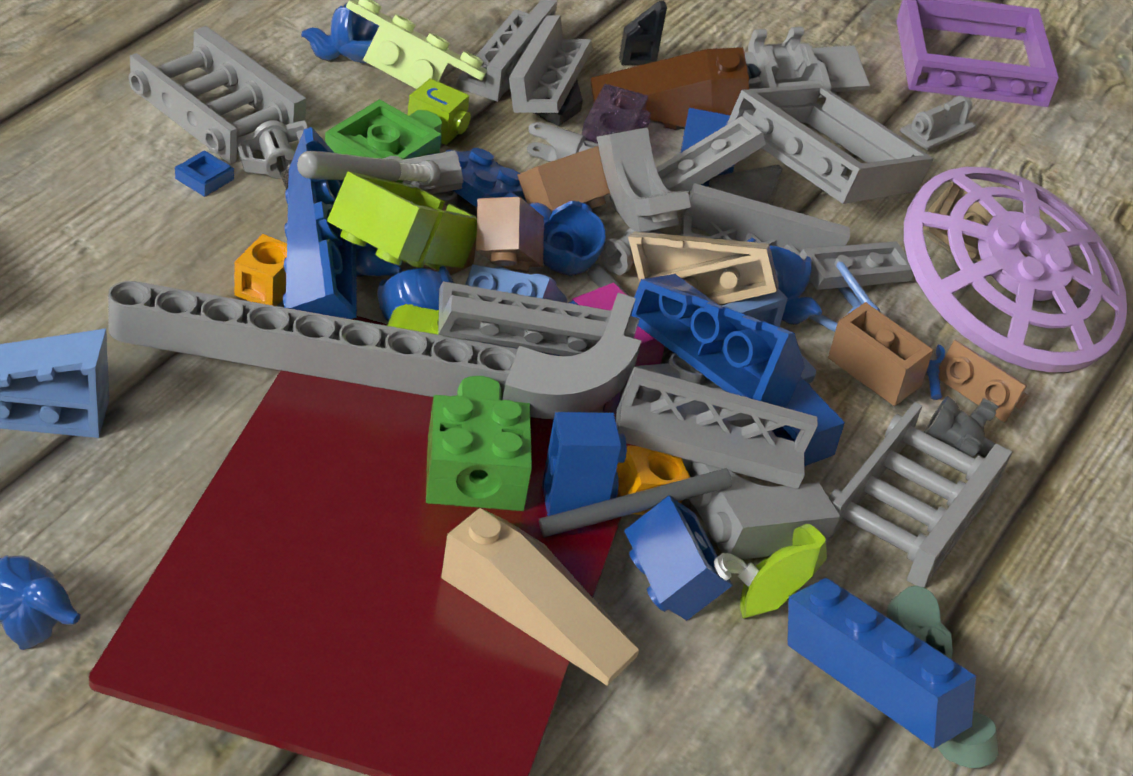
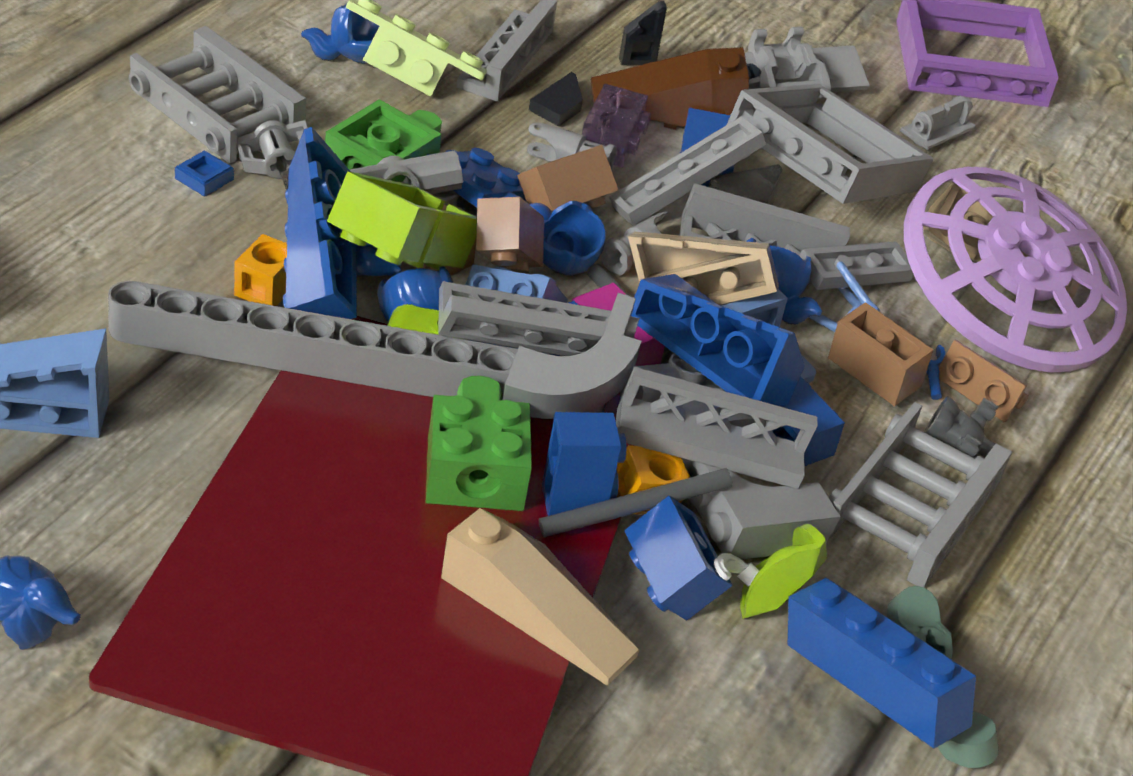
(335, 166): light grey piece -> none
(446, 103): lime brick -> none
(547, 69): light grey fence -> none
(636, 183): light grey arch -> none

